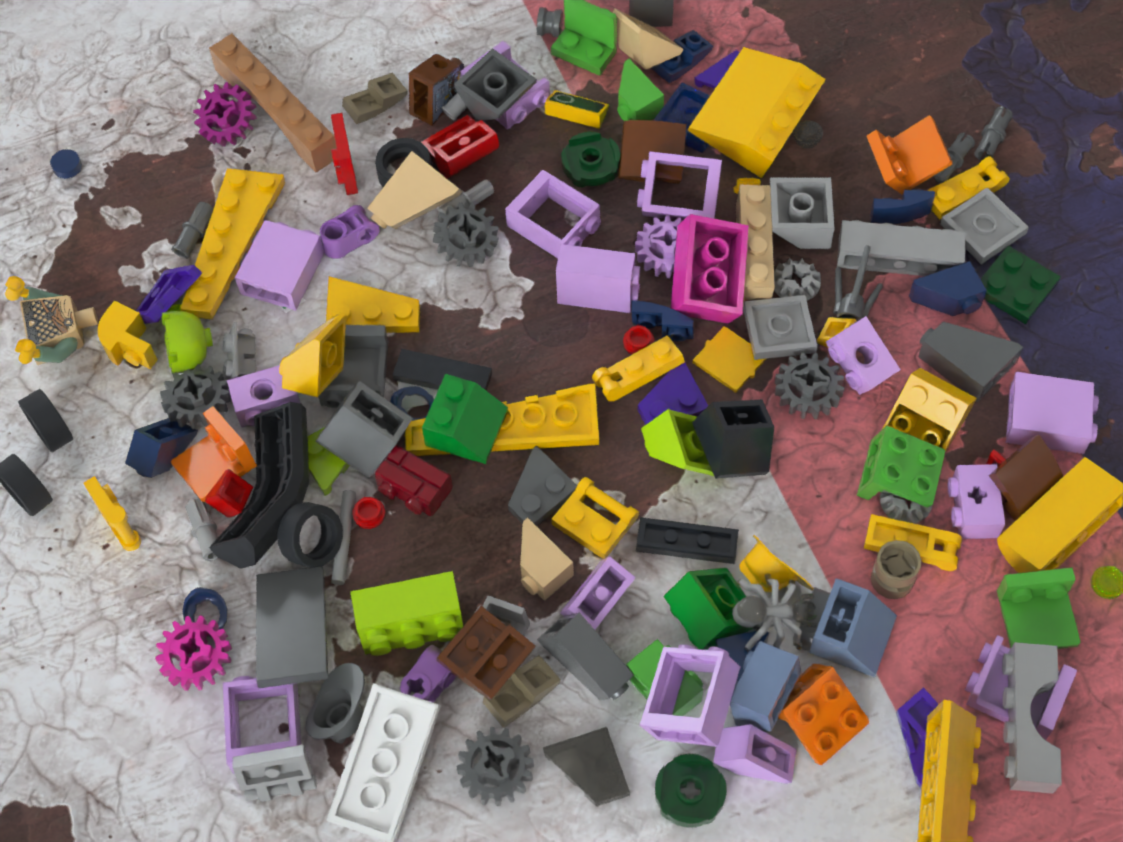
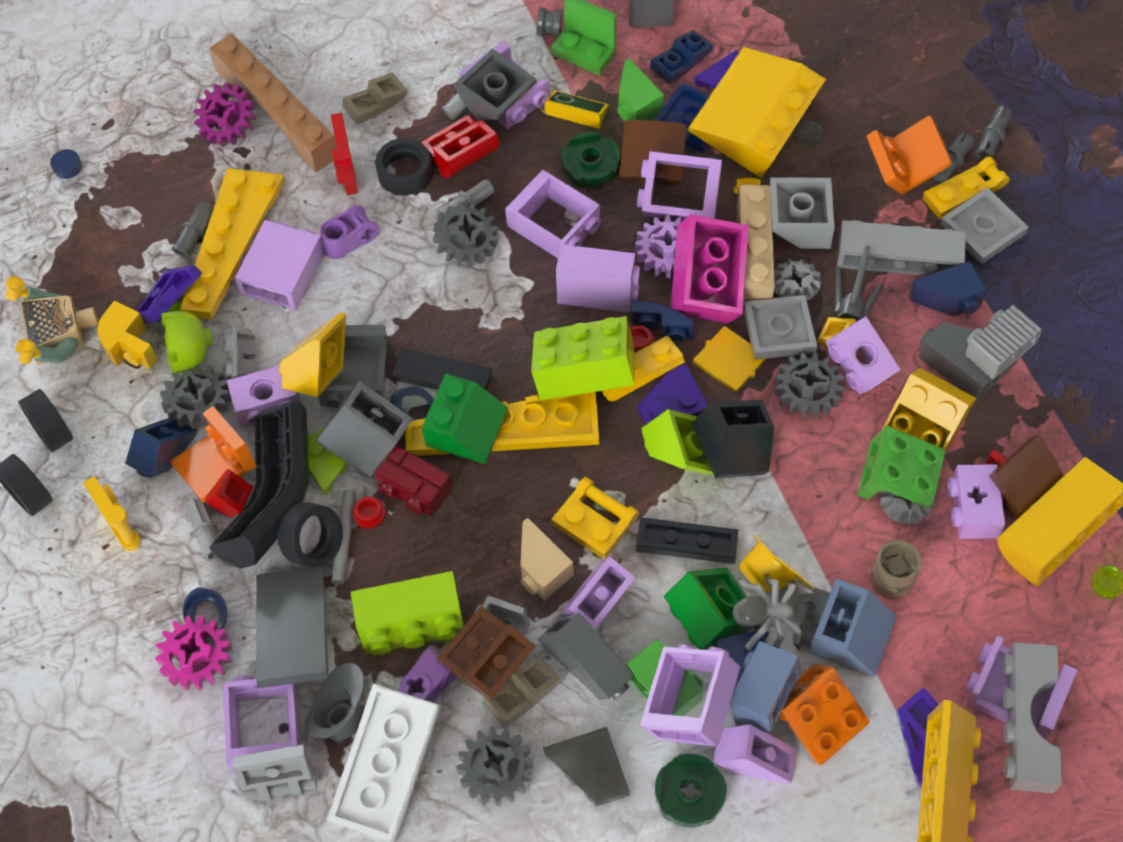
(372, 306): yellow wing -> none
(411, 193): tan slope -> none
(433, 87): reddish brown torso -> none
(540, 489): dark grey wing -> none
(583, 358): none -> lime brick
(644, 42): tan slope -> none
(884, 529): yellow plate -> none
(913, 206): dark blue slope -> none
(1002, 341): none -> light grey brick
(1018, 284): dark green plate -> none
(1039, 608): bright green bracket -> none
(1054, 409): lavender brick -> none

